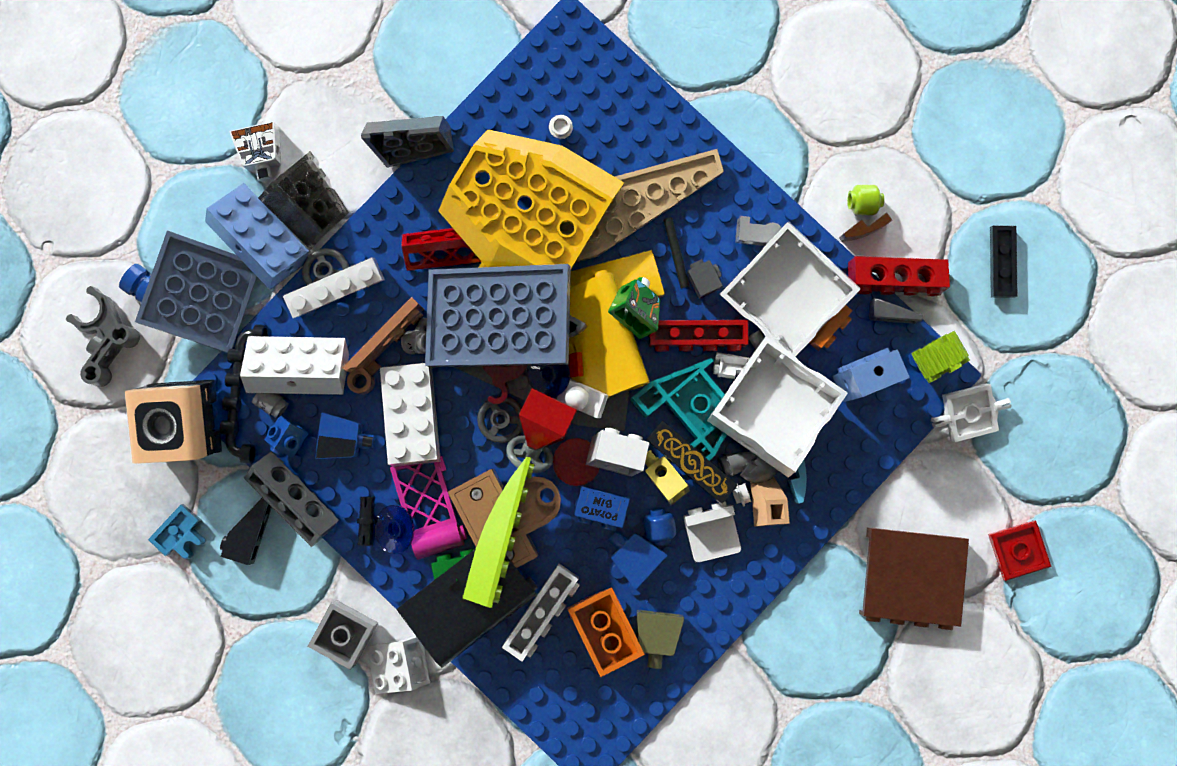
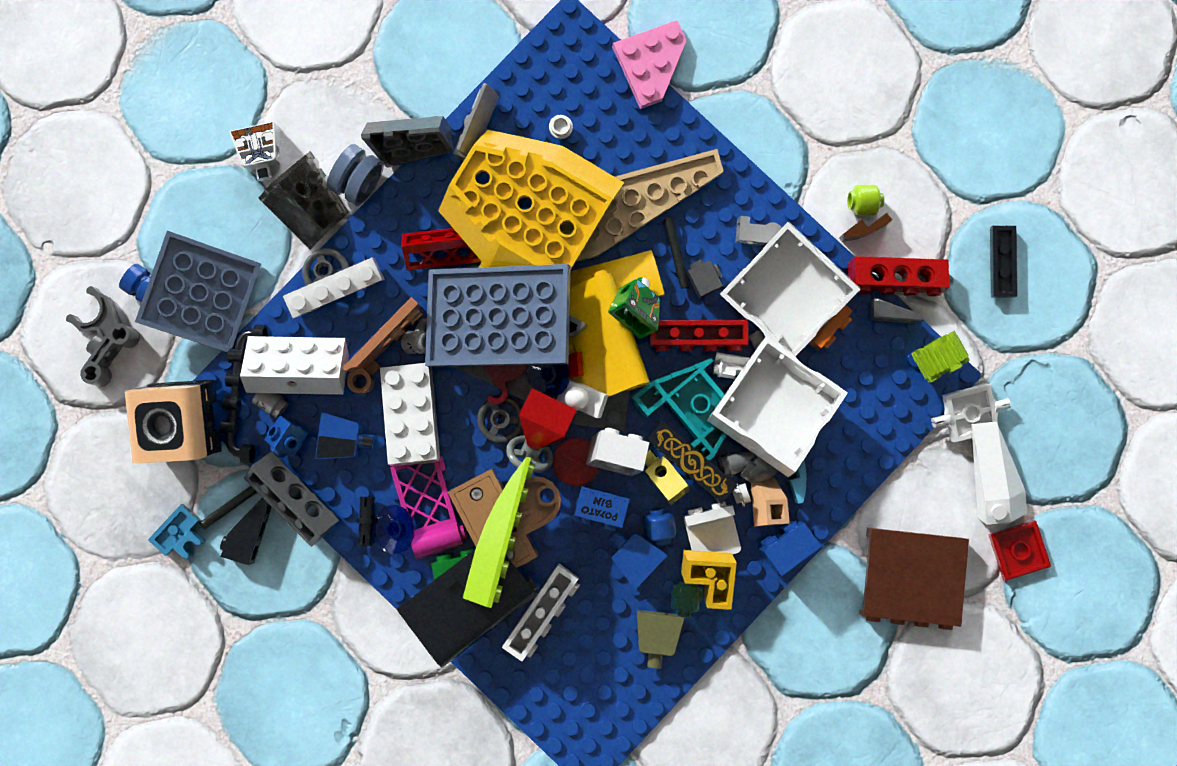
(227, 507): none -> pearl dark grey bar
(256, 236): medium blue brick -> none
(342, 634): light grey brick -> none
(355, 174): none -> sand blue wheel
(398, 666): white bracket -> none
(476, 121): none -> light grey panel
(605, 631): orange slope -> none
(650, 61): none -> bright pink plate
(686, 599): none -> clear green head
(713, 571): none -> yellow brick
(789, 546): none -> blue brick
(871, 374): medium blue brick -> none
(998, 484): none -> white wedge

